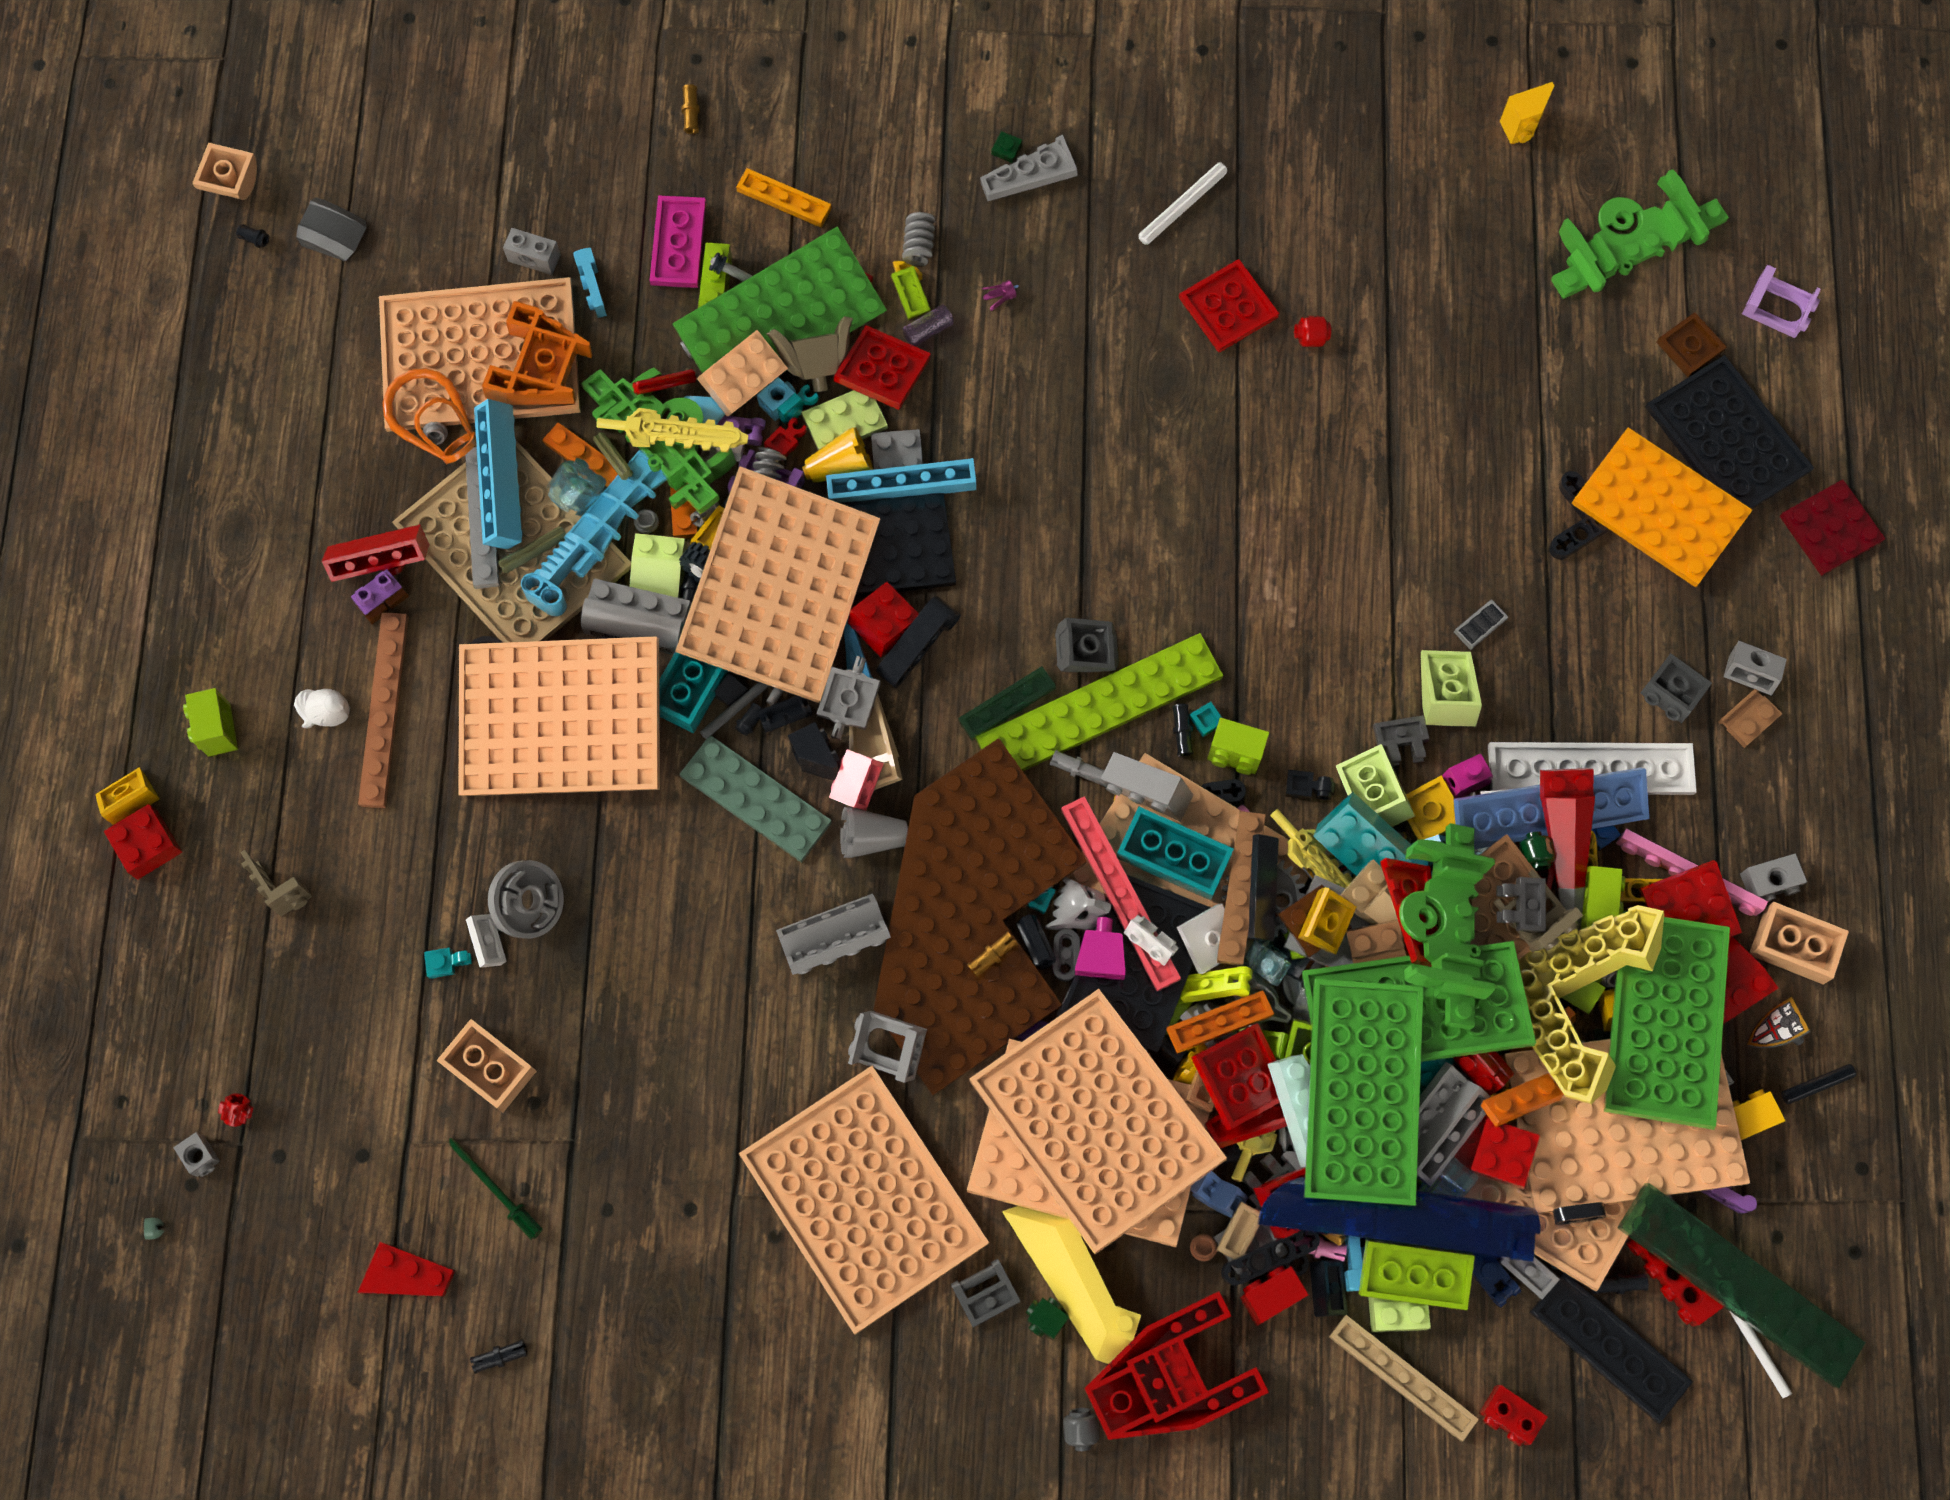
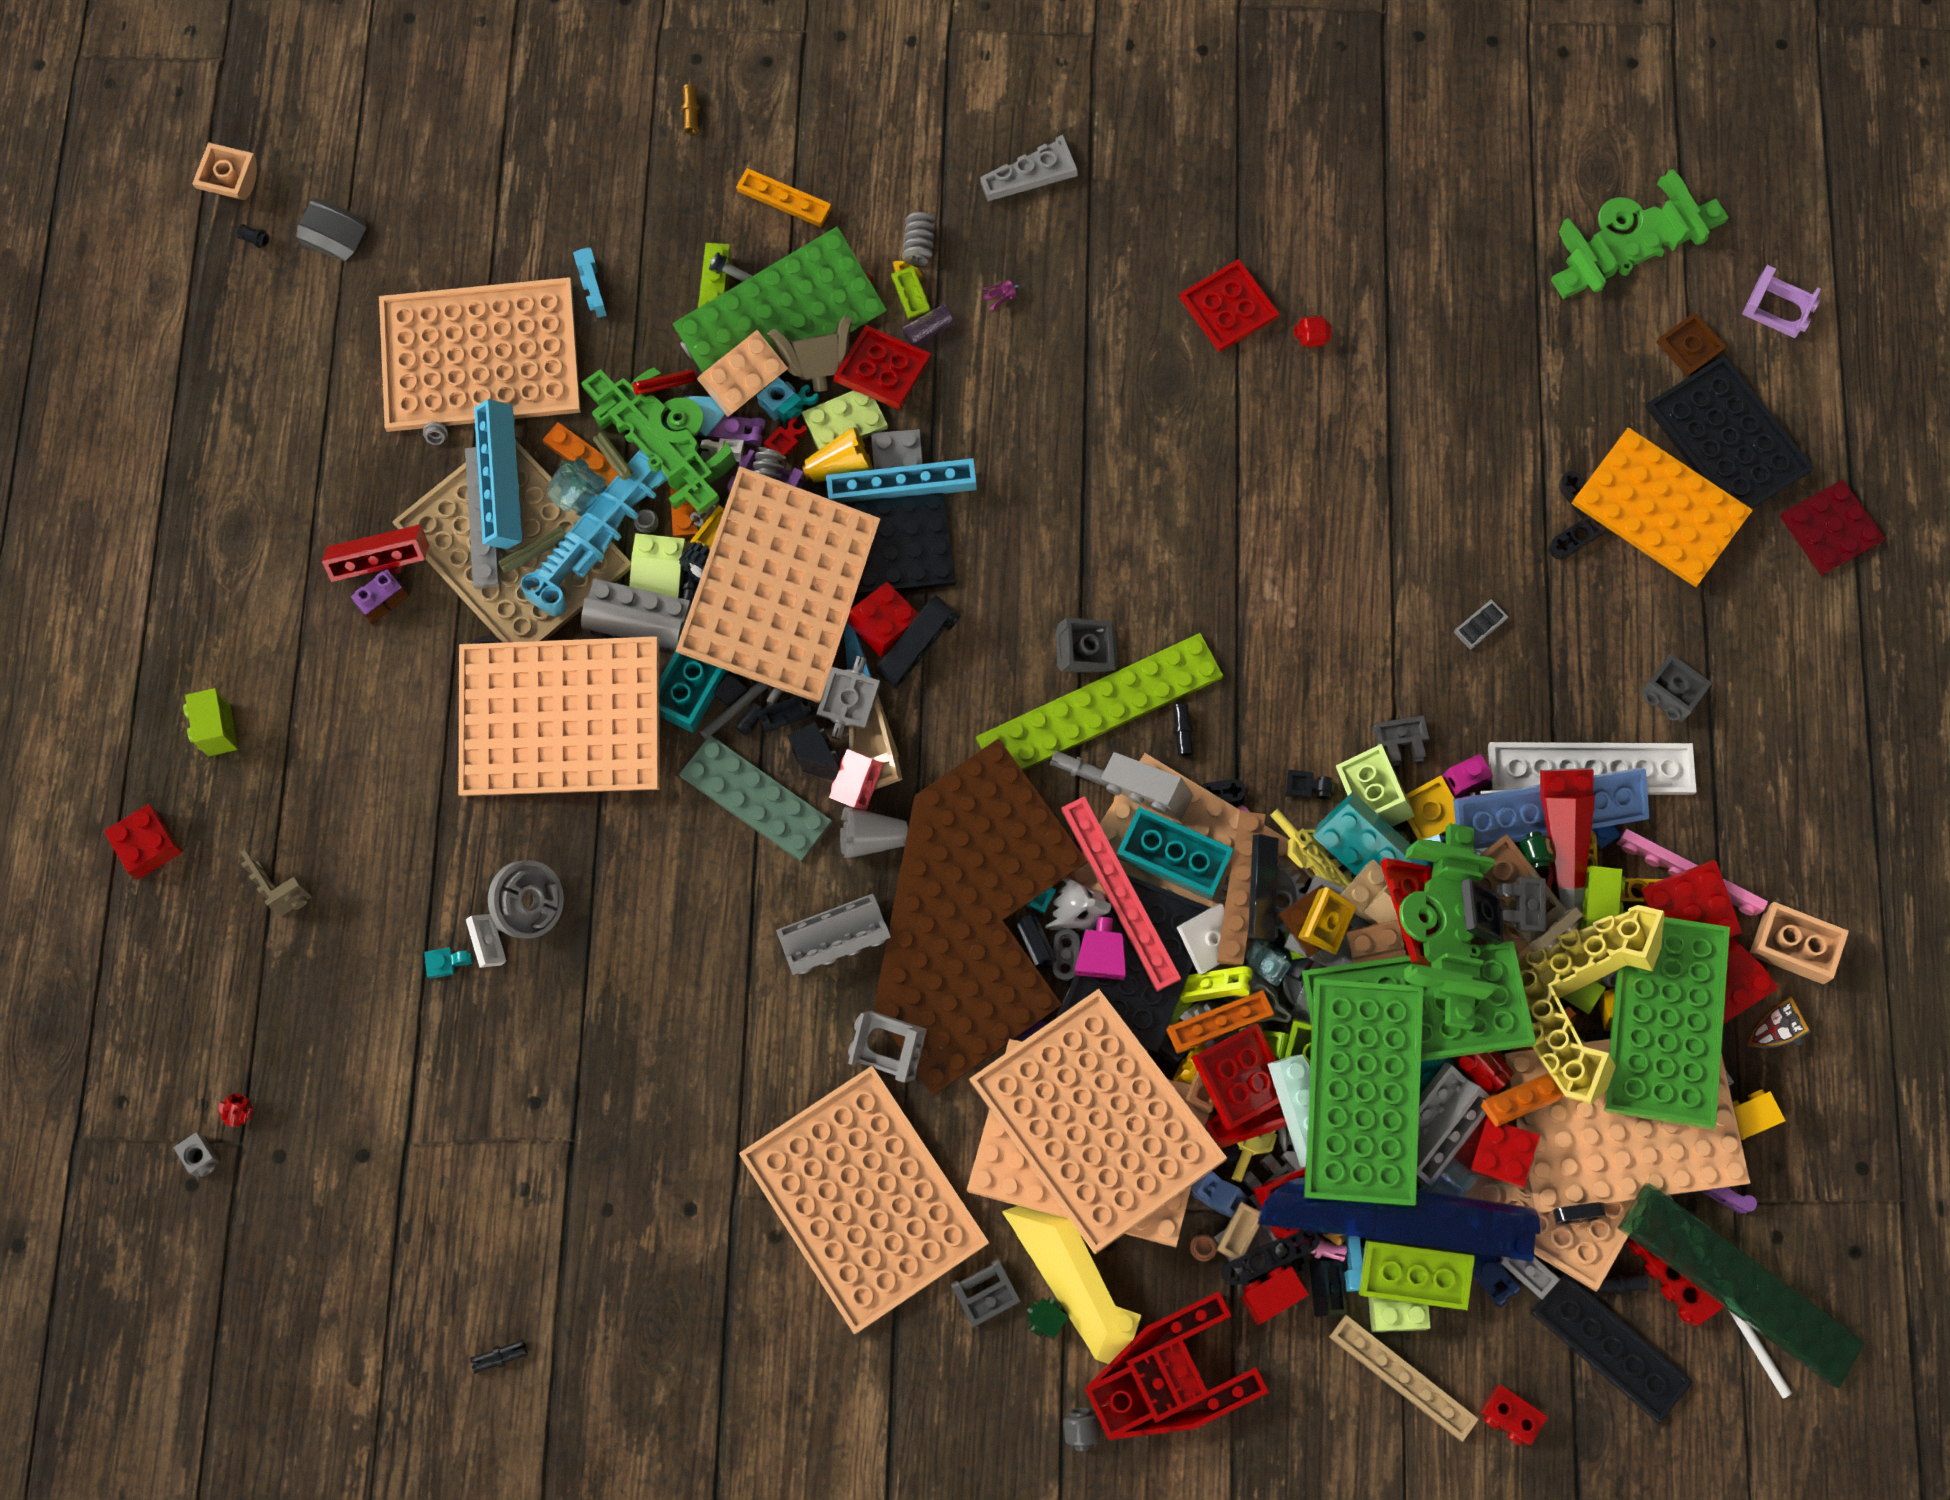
(126, 796): yellow slope -> none
(151, 1228): sand green hinge -> none
(322, 707): white hair -> none
(383, 710): nougat plate -> none
(403, 1273): red wing -> none
(456, 404): orange animal -> none
(486, 1065): light nougat brick -> none
(517, 1213): dark green piece -> none
(531, 251): light grey brick -> none
(542, 363): orange wedge -> none
(647, 427): light yellow bar -> none
(678, 241): dark pink plate -> none
(992, 954): pearl gold pin -> none
(1006, 147): dark green plate -> none
(1007, 703): clear green plate -> none
(1141, 933): white hinge -> none
(1182, 203): white axle -> none
(1205, 719): teal plate -> none
(1237, 746): lime brick -> none
(1449, 688): yellowish green slope -> none
(1482, 912): none -> black plate
(1524, 113): yellow slope -> none
(1750, 717): medium nougat plate -> none
(1755, 668): light grey brick -> none
(1785, 869): light grey brick -> none
(1818, 1084): black axle -> none

